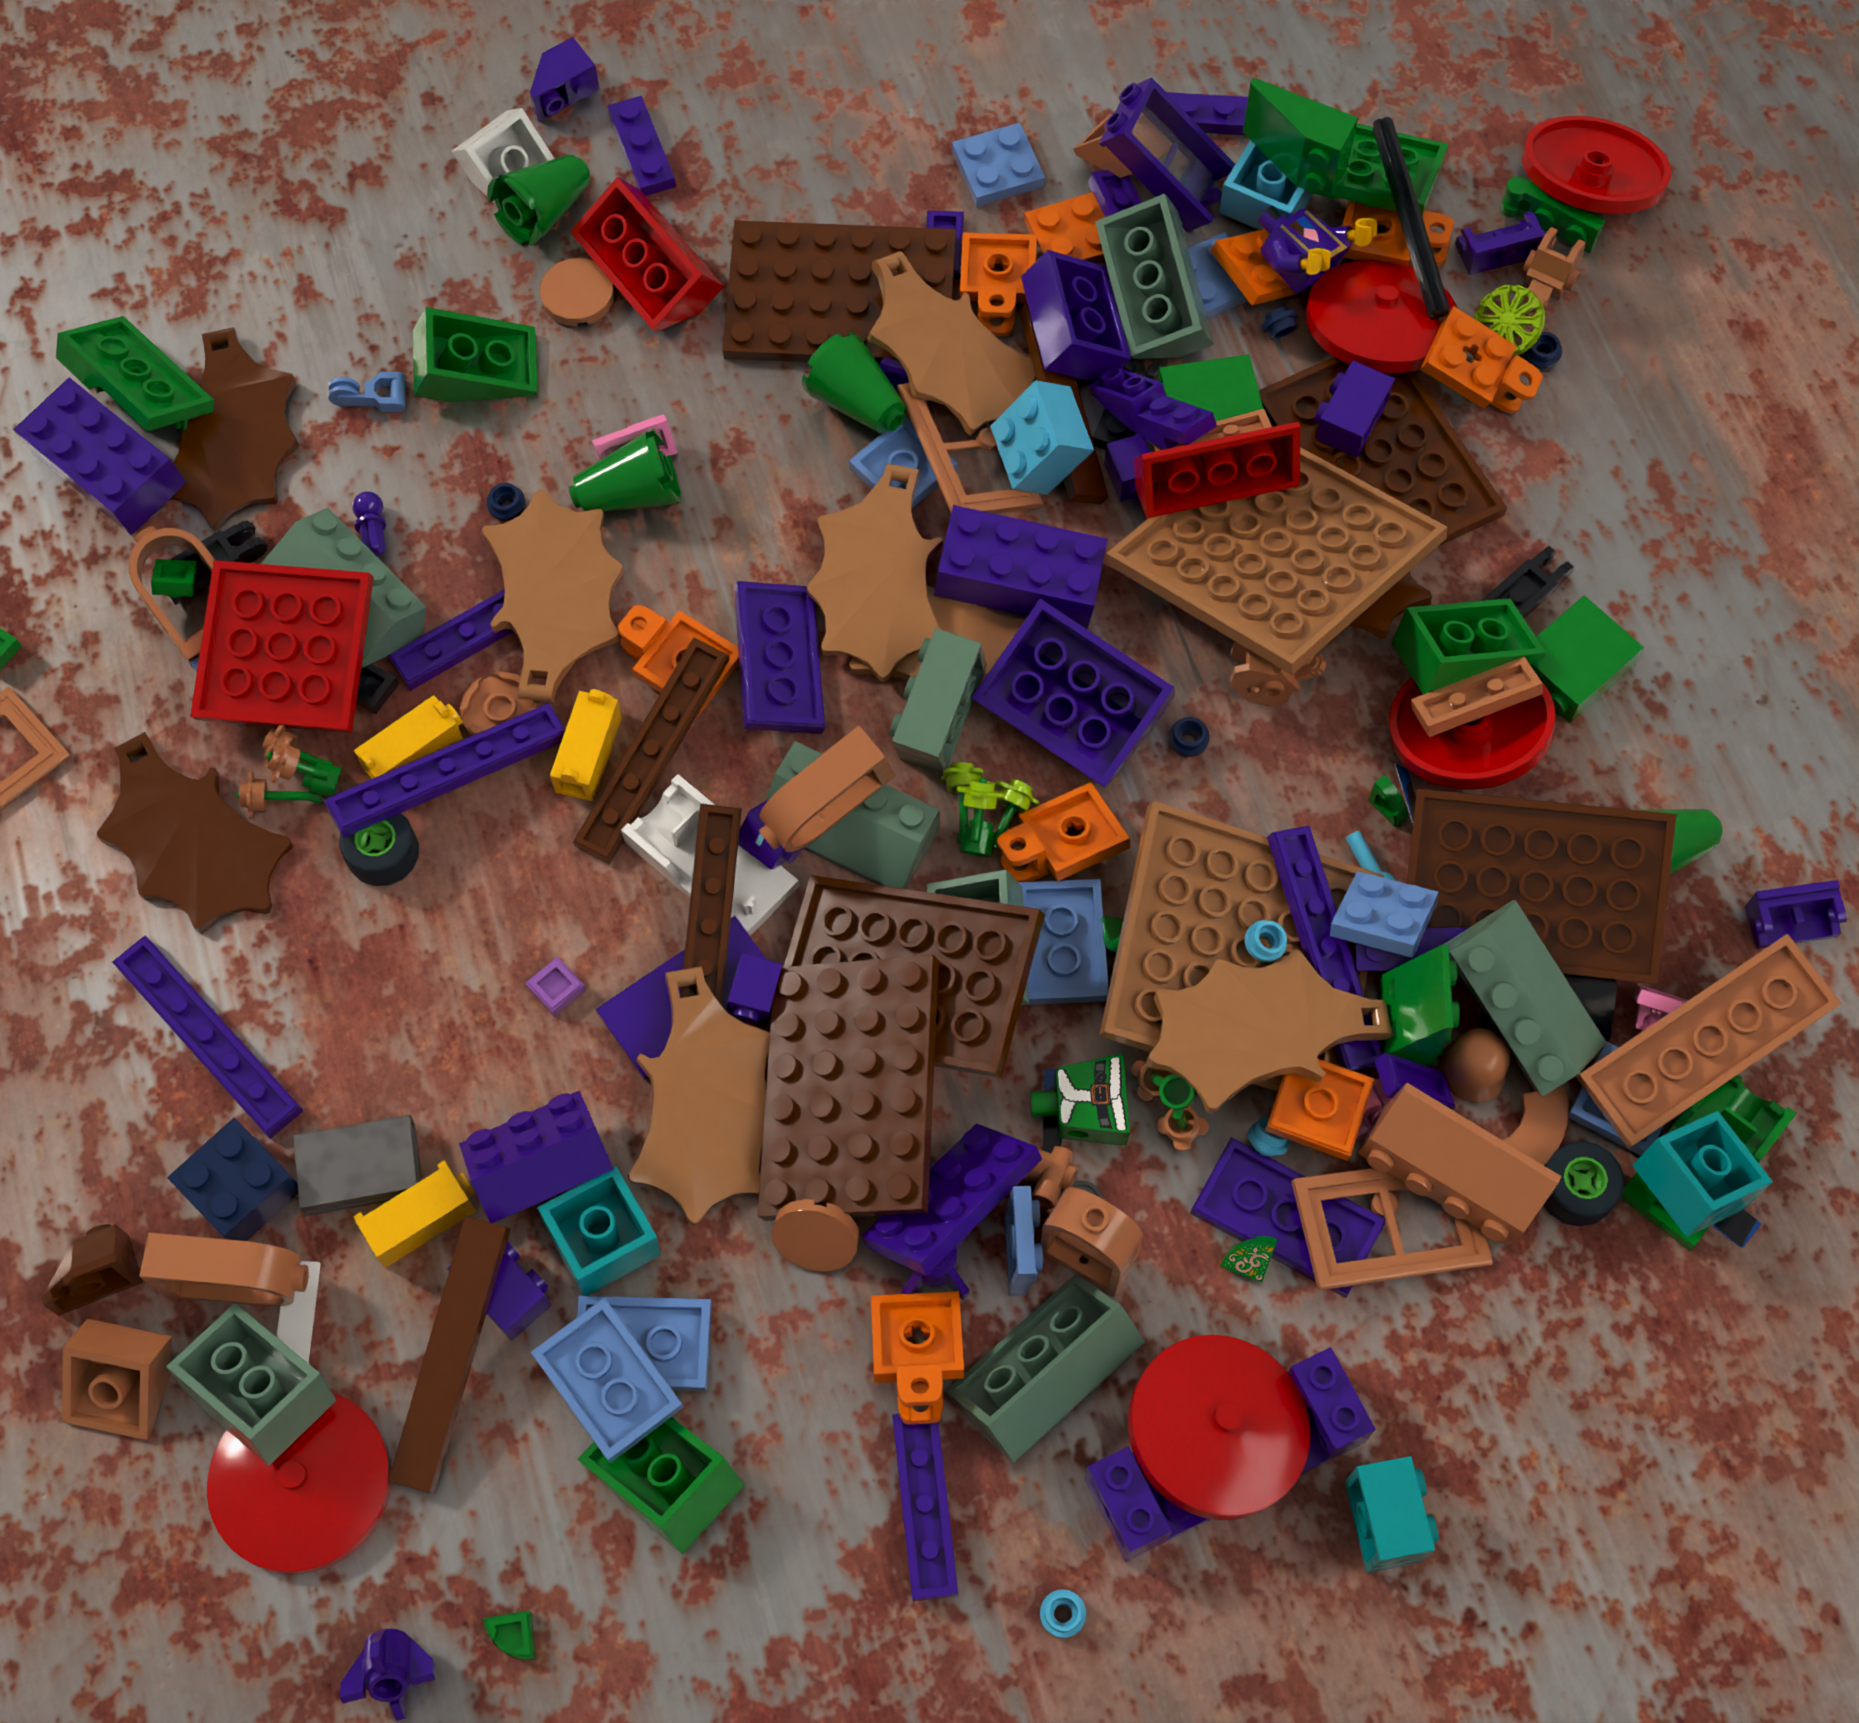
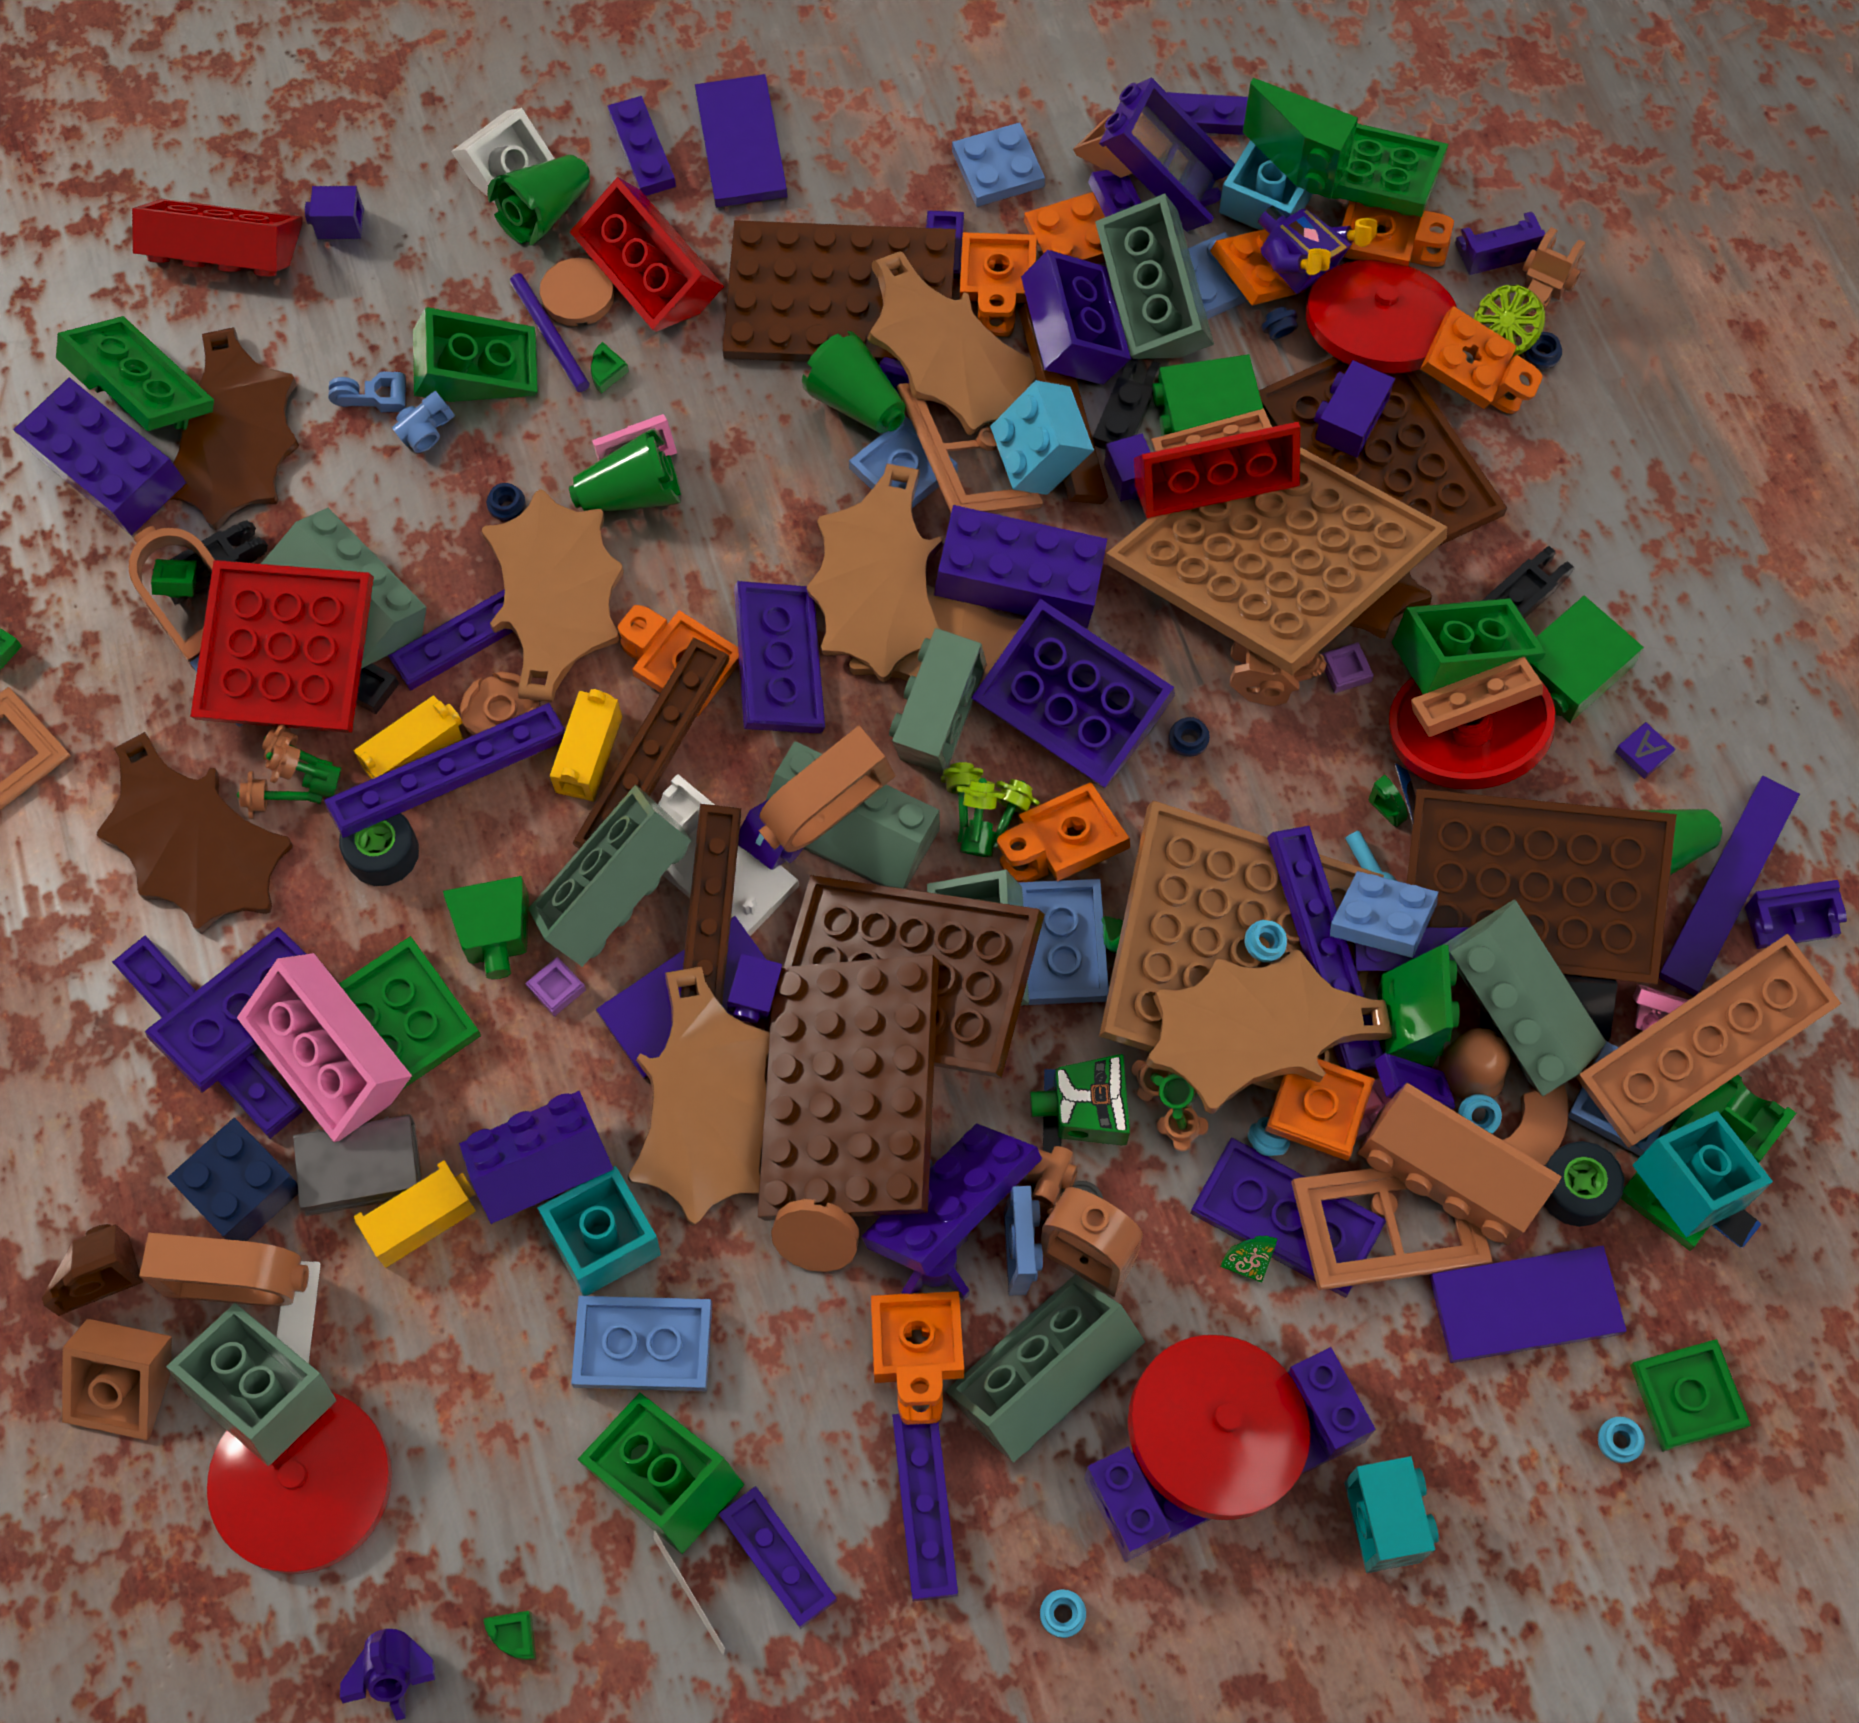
(204, 1030): none -> dark purple tile
(215, 236): none -> red slope
(323, 1045): none -> bright pink slope
(335, 212): none -> dark purple brick
(370, 524): dark purple axle -> none
(411, 1008): none -> green plate
(418, 424): none -> medium blue plate
(449, 1355): reddish brown tile -> none
(491, 922): none -> green torso
(517, 1296): dark purple brick -> none
(549, 332): none -> dark purple bar
(562, 79): dark purple slope -> none
(606, 367): none -> green tile
(607, 1380): medium blue plate -> none
(609, 876): none -> sand green slope
(694, 1602): none -> white sticker
(741, 140): none -> dark purple tile
(778, 1557): none -> dark purple plate
(1148, 411): dark purple slope -> none
(1347, 667): none -> medium lavender tile
(1410, 218): black axle -> none
(1493, 1112): none -> medium azure plate
(1527, 1304): none -> dark purple tile
(1570, 221): green plate -> none
(1596, 164): red dish -> none
(1632, 1433): none -> medium azure plate
(1645, 750): none -> dark purple tile
(1690, 1395): none -> green tile
(1728, 886): none -> dark purple tile

